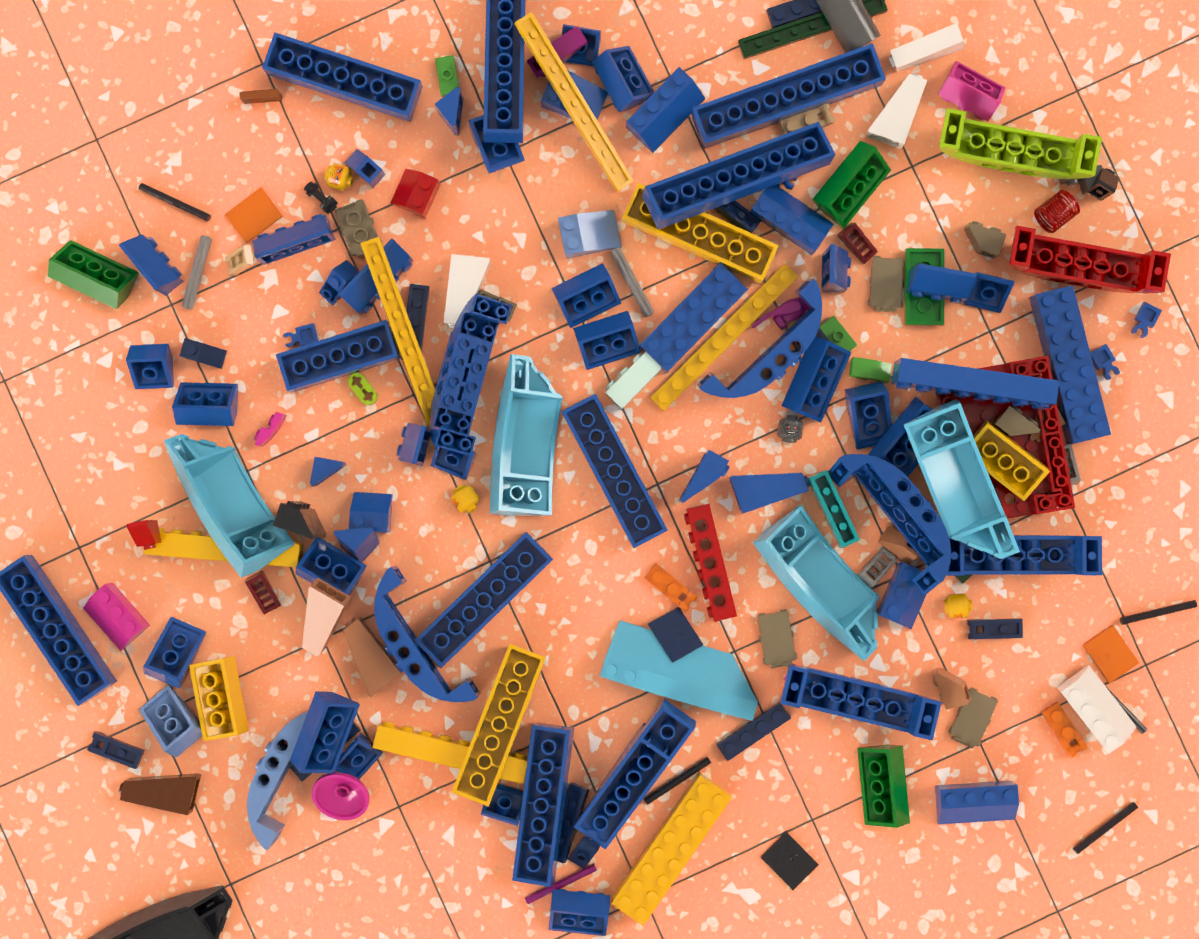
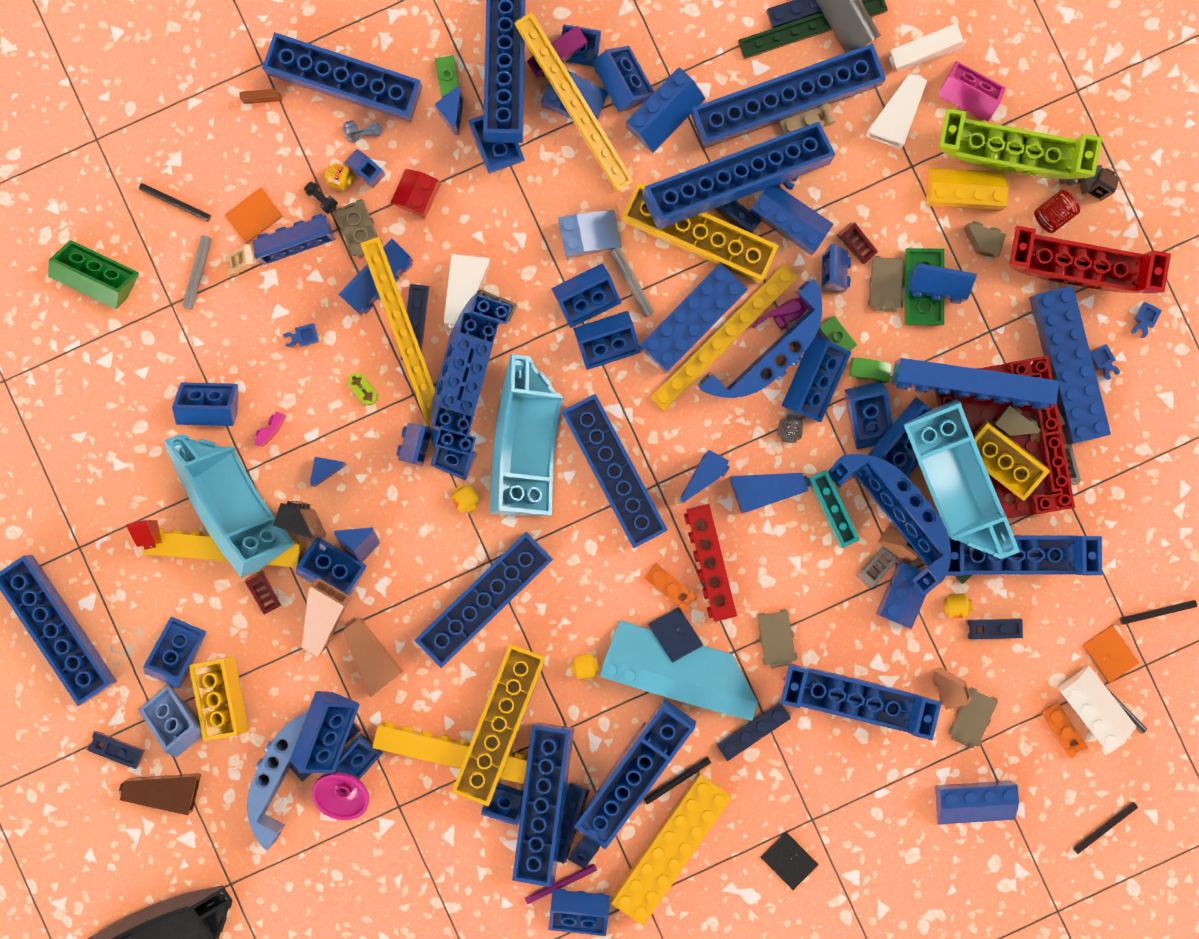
(115, 615): dark pink slope -> none
(151, 366): blue slope -> none
(152, 263): blue slope -> none
(203, 353): dark blue slope -> none
(337, 281): blue slope -> none
(338, 356): blue brick -> none
(371, 130): none -> sand blue piece
(371, 511): blue slope -> none
(390, 619): blue slope -> none
(584, 666): none -> yellow head
(632, 380): light aqua brick -> none
(821, 581): medium azure slope -> none
(852, 183): green slope -> none
(883, 785): green slope -> none
(966, 189): none -> yellow slope
(989, 292): blue slope -> none

